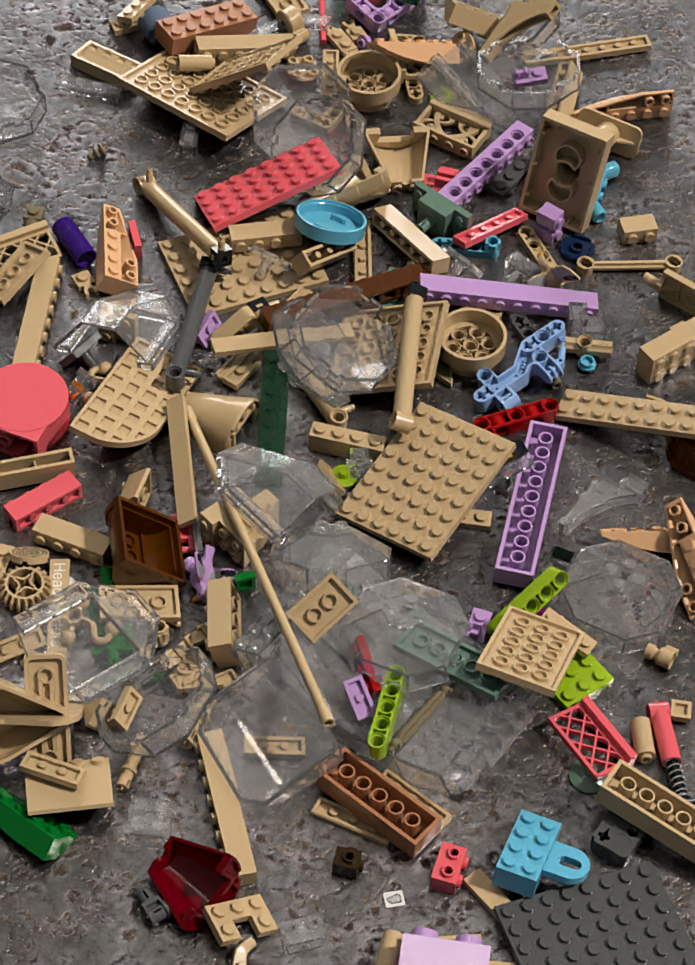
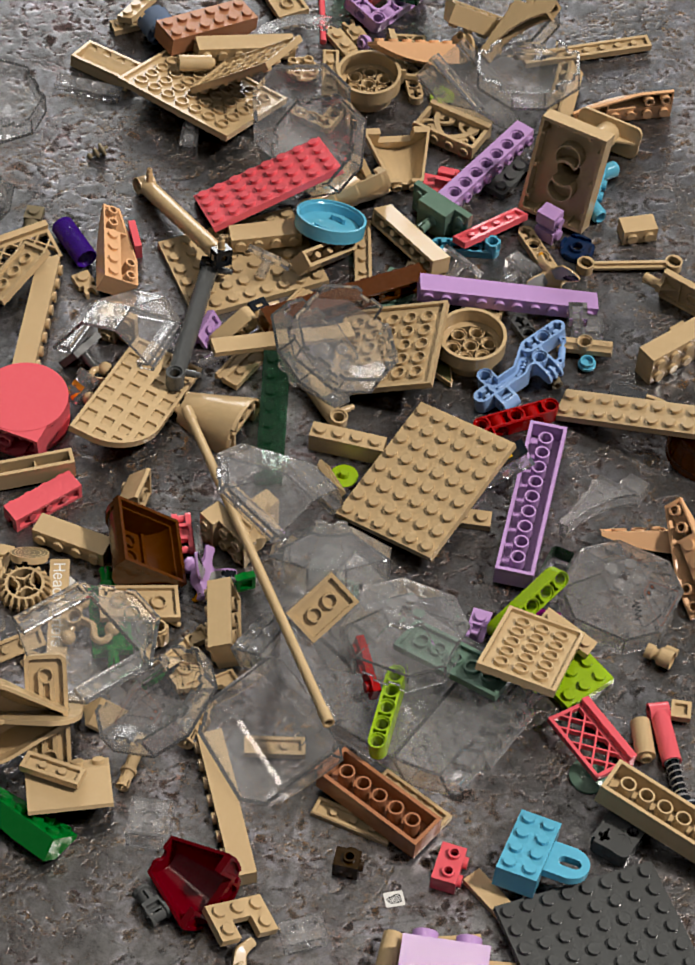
(125, 709): tan plate -> none
(181, 461): tan tile -> none
(294, 22): tan animal -> none
(358, 462): clear brick -> none
(359, 697): lavender plate -> none
(413, 299): tan piece -> none
(420, 717): dark tan wheel -> none
(529, 76): lavender plate -> none

